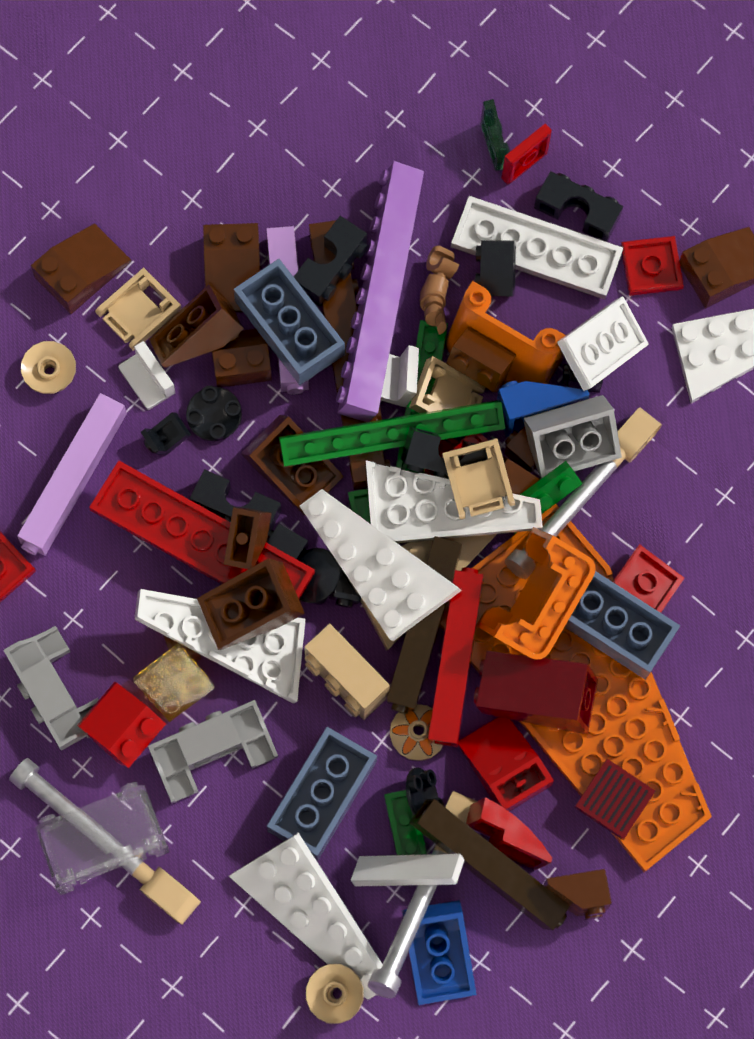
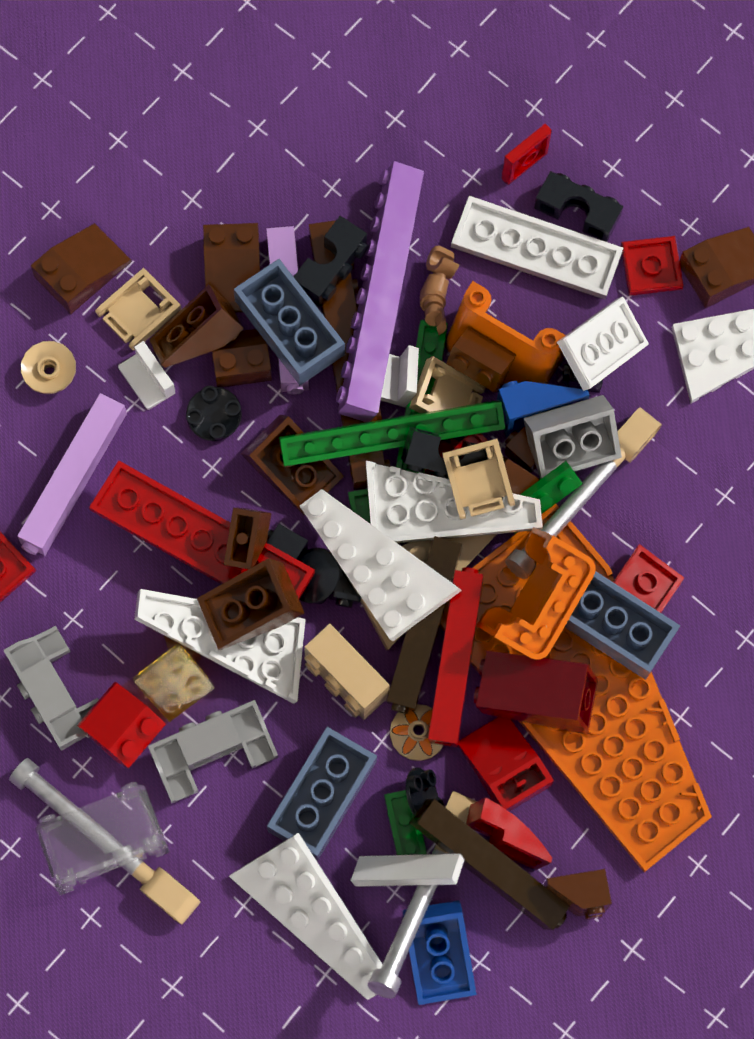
(166, 435): black bracket -> none
(212, 494): black arch -> none
(320, 993): tan dish -> none
(493, 132): clear green wing -> none
(497, 266): black brick -> none
(615, 799): dark red tile -> none

